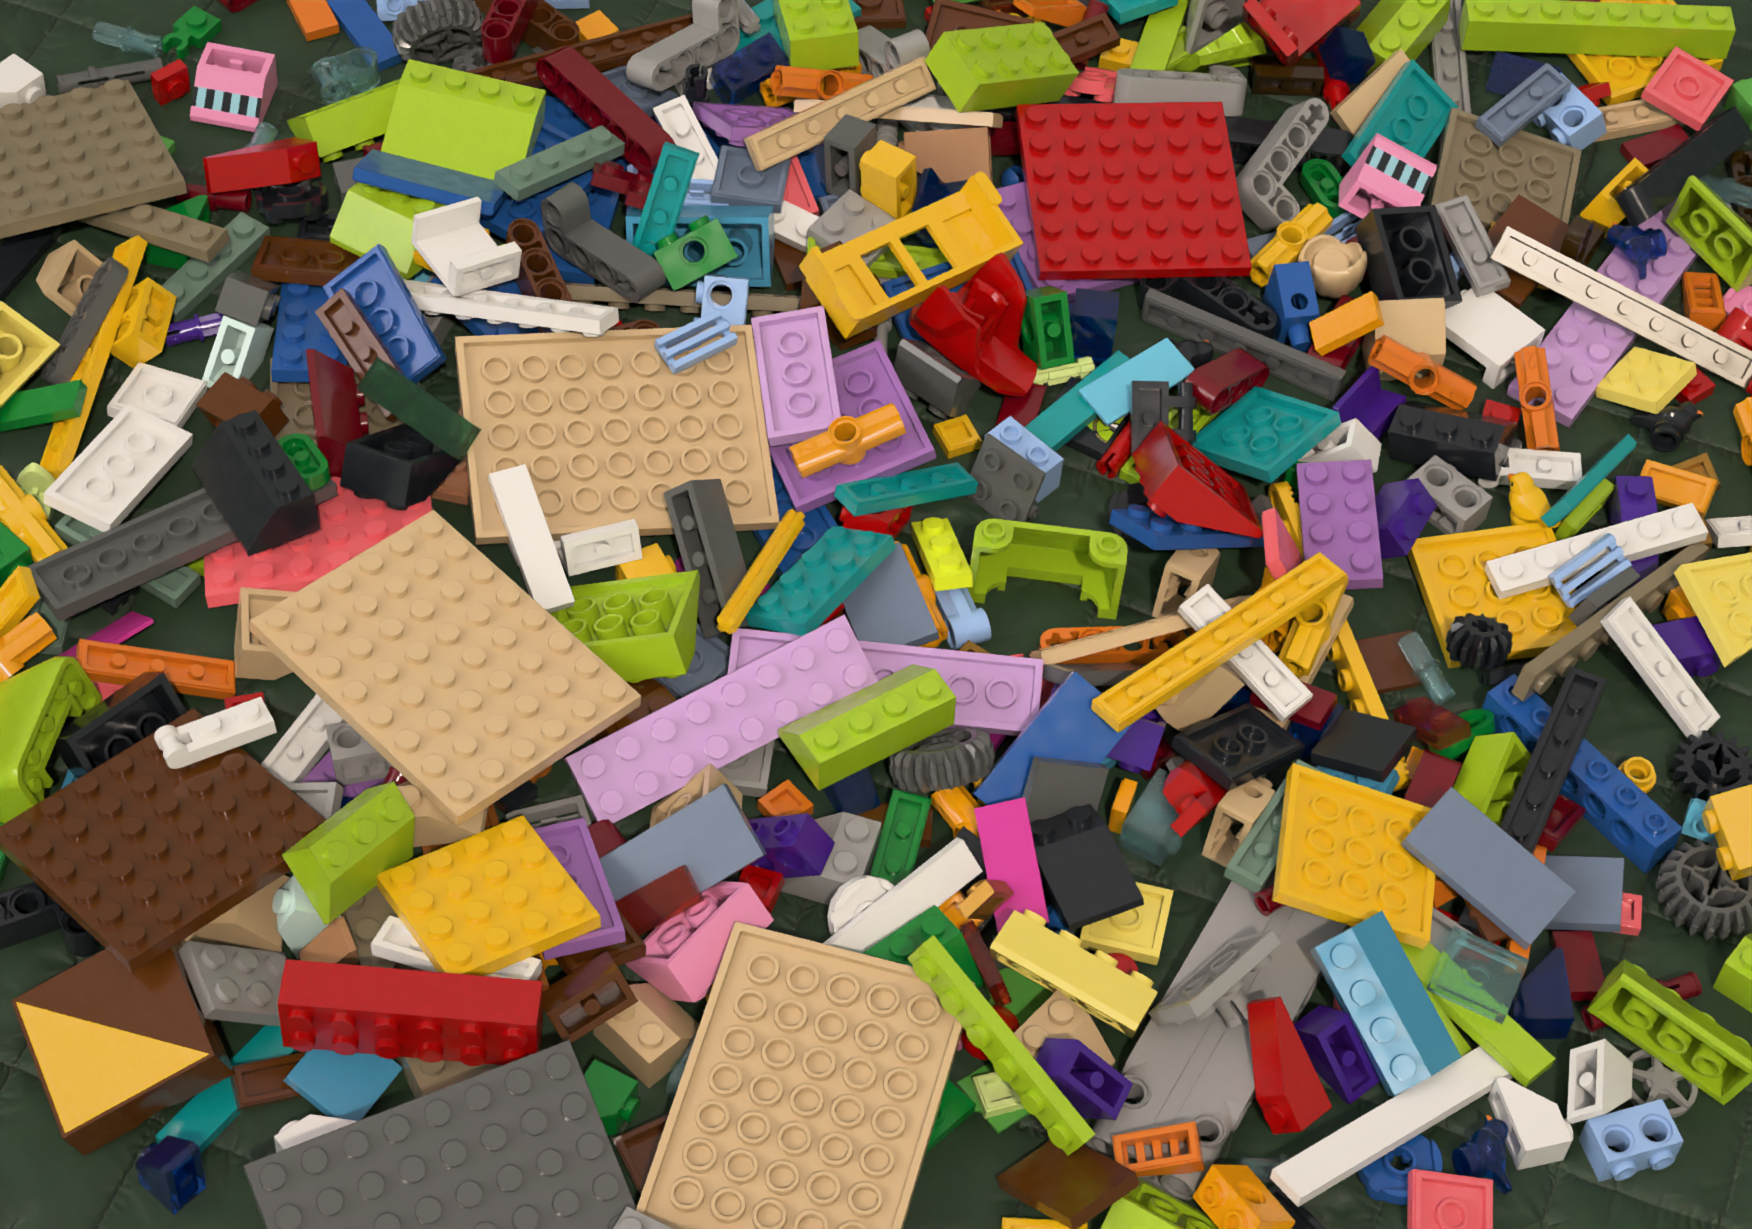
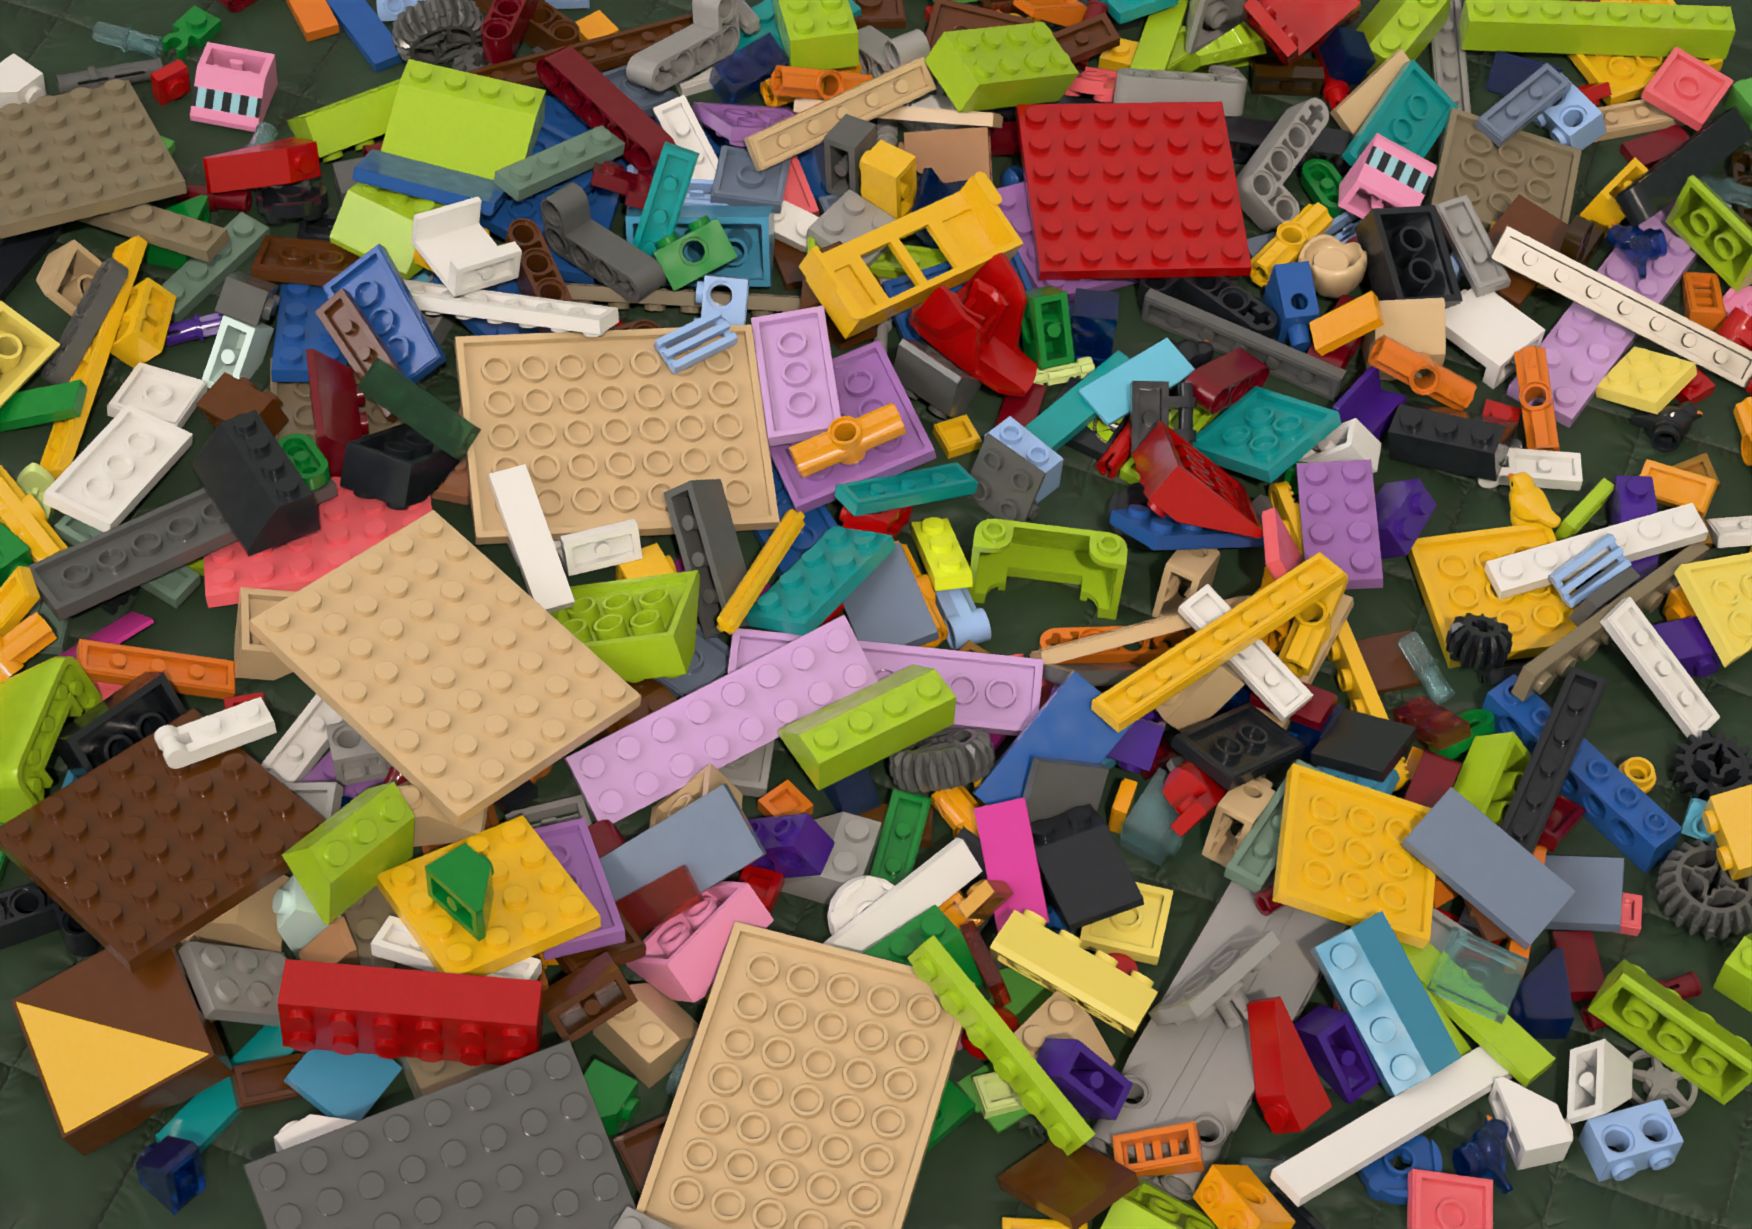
(348, 74): clear light blue piece -> none
(463, 888): none -> green slope
(696, 85): black pin -> none
(1458, 500): light grey brick -> none
(1589, 481): teal tile -> none

